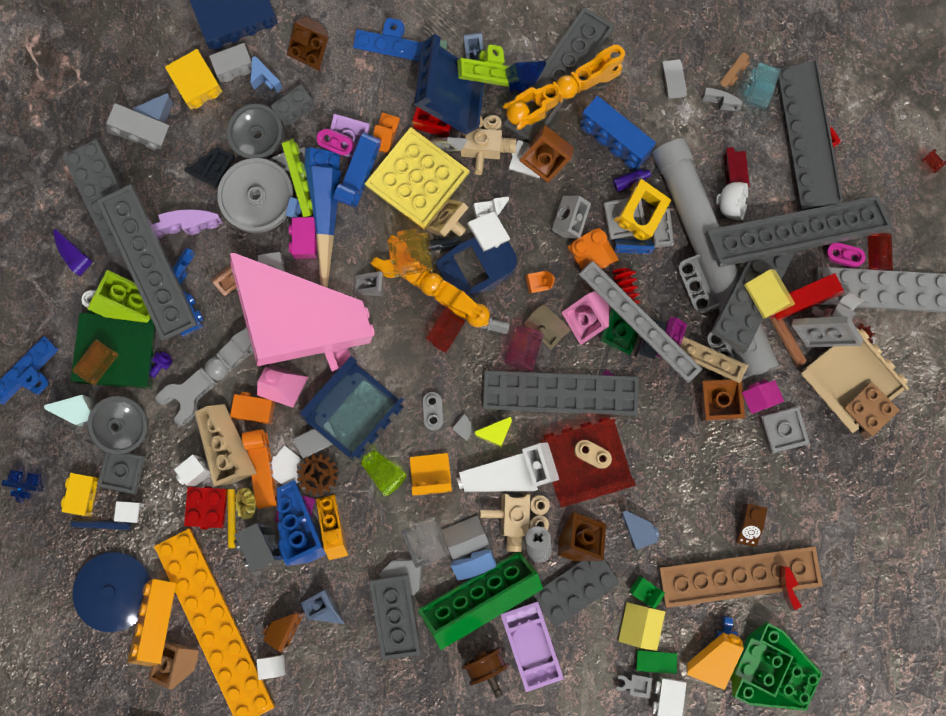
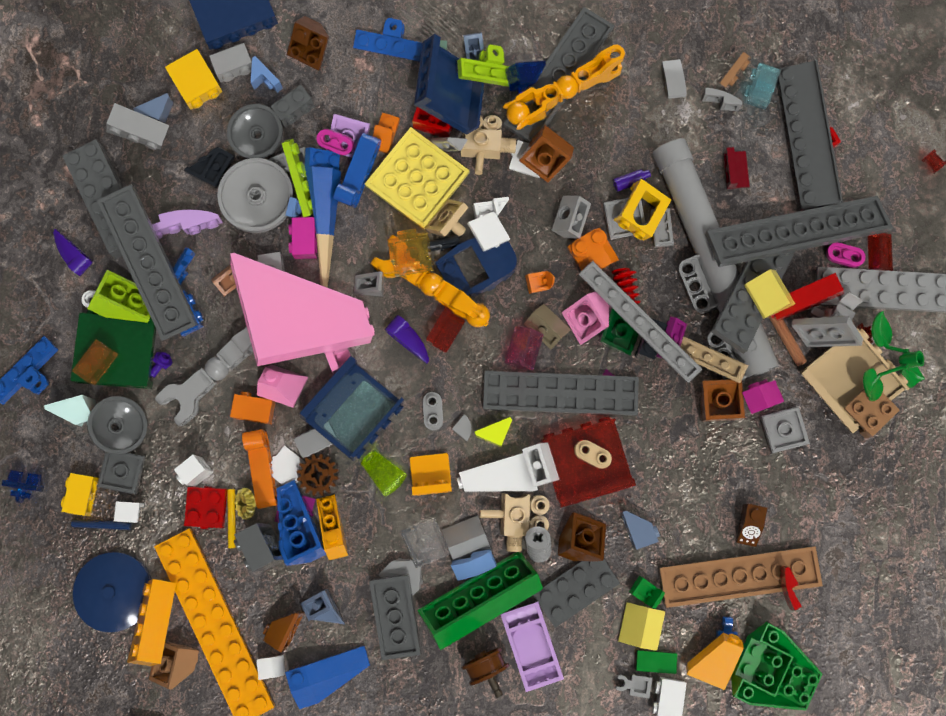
(223, 446): tan wedge -> none
(319, 679): none -> blue wedge
(402, 332): none -> dark purple piece
(498, 326): light grey axle -> none
(616, 133): blue brick -> none
(633, 246): blue slope -> none
(733, 200): white cylinder -> none
(908, 360): none -> green plant

